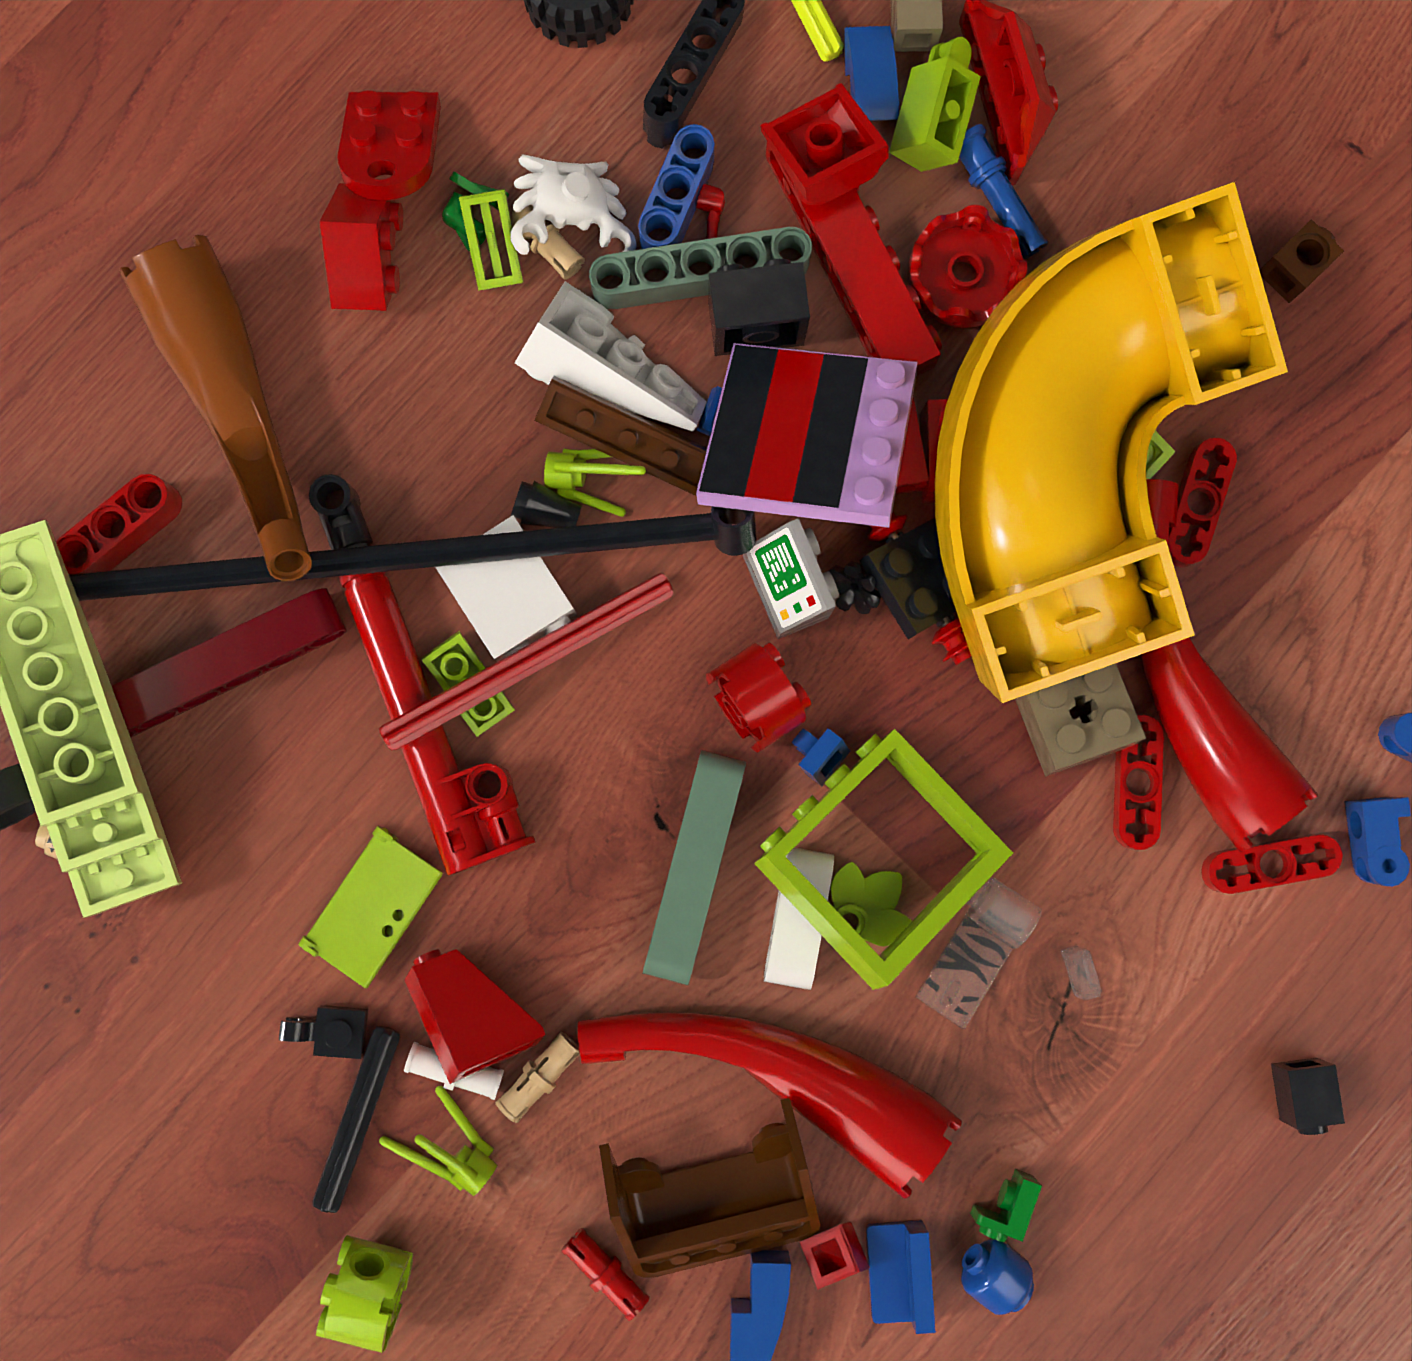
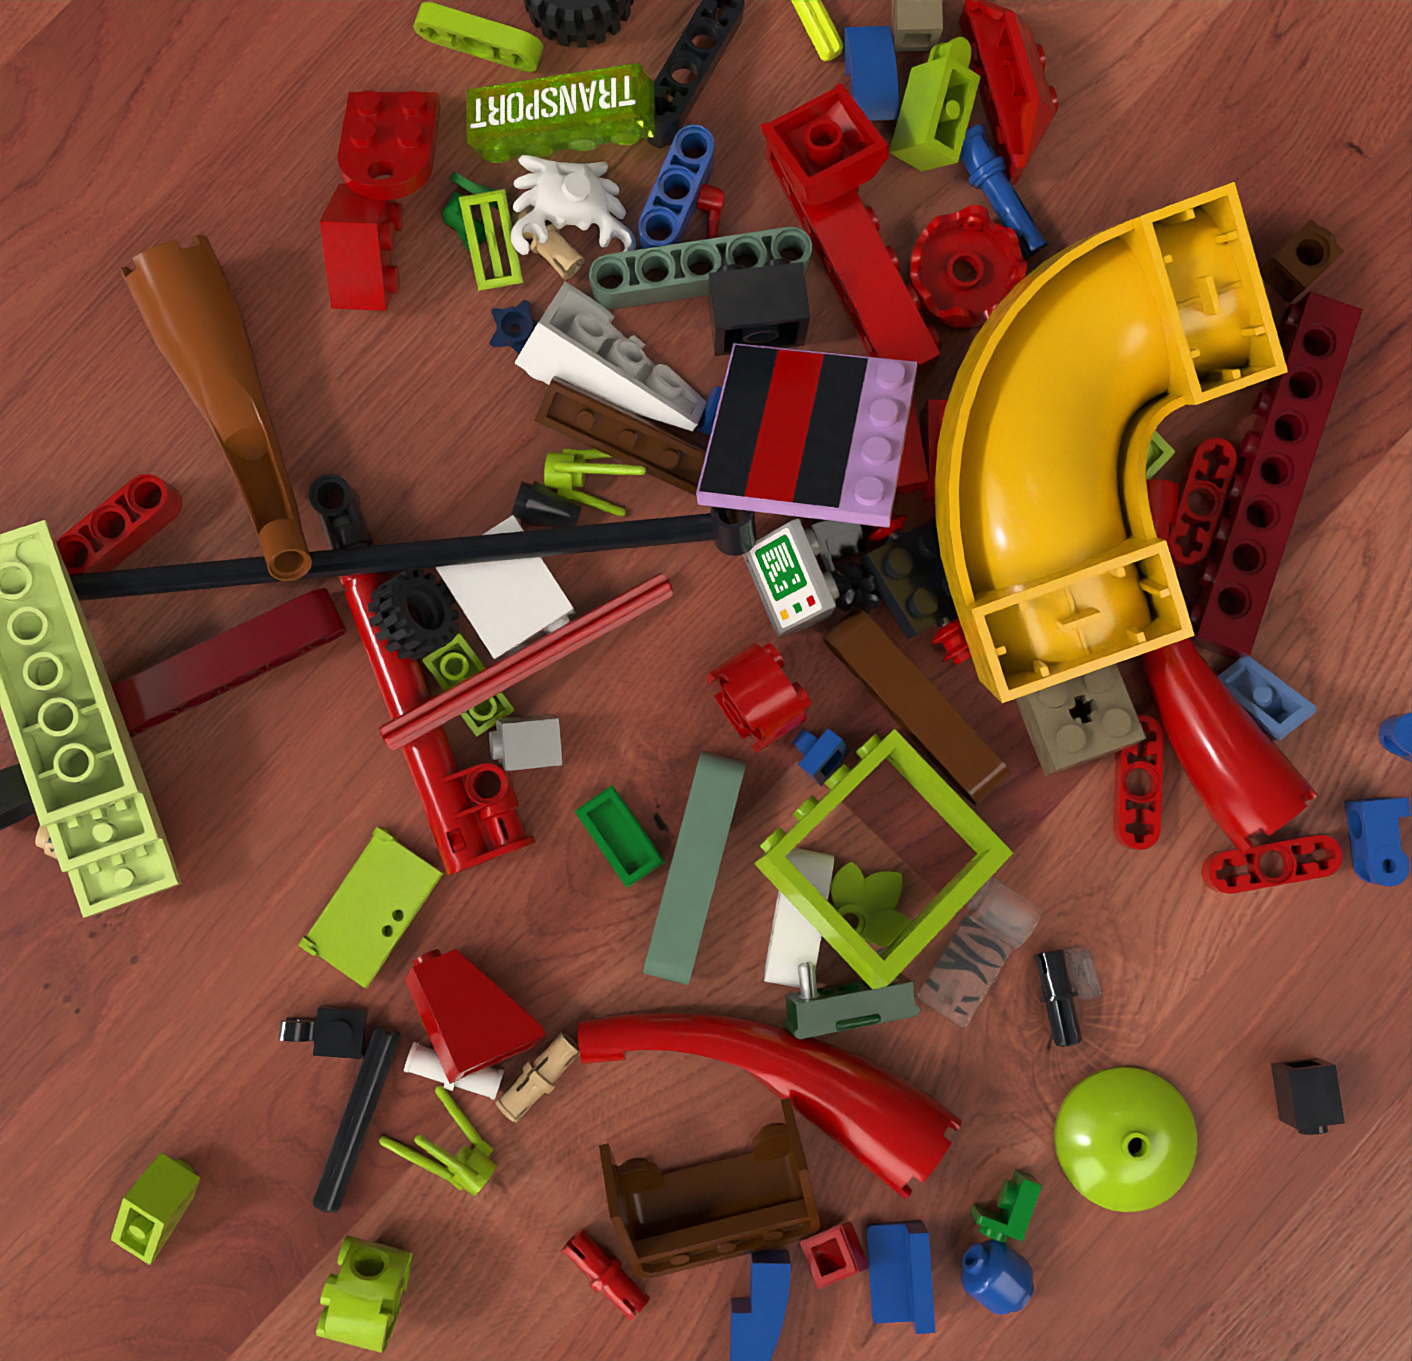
(154, 1207): none -> lime slope
(397, 623): none -> black tyre
(478, 36): none -> lime beam
(506, 320): none -> dark blue plate
(526, 742): none -> light grey brick
(561, 113): none -> clear neon green brick
(619, 836): none -> green tile
(837, 540): none -> black panel
(845, 1005): none -> dark green piece
(916, 706): none -> reddish brown beam
(1058, 997): none -> black axle
(1101, 1120): none -> lime dish
(1266, 697): none -> medium blue slope
(1330, 329): none -> dark red brick

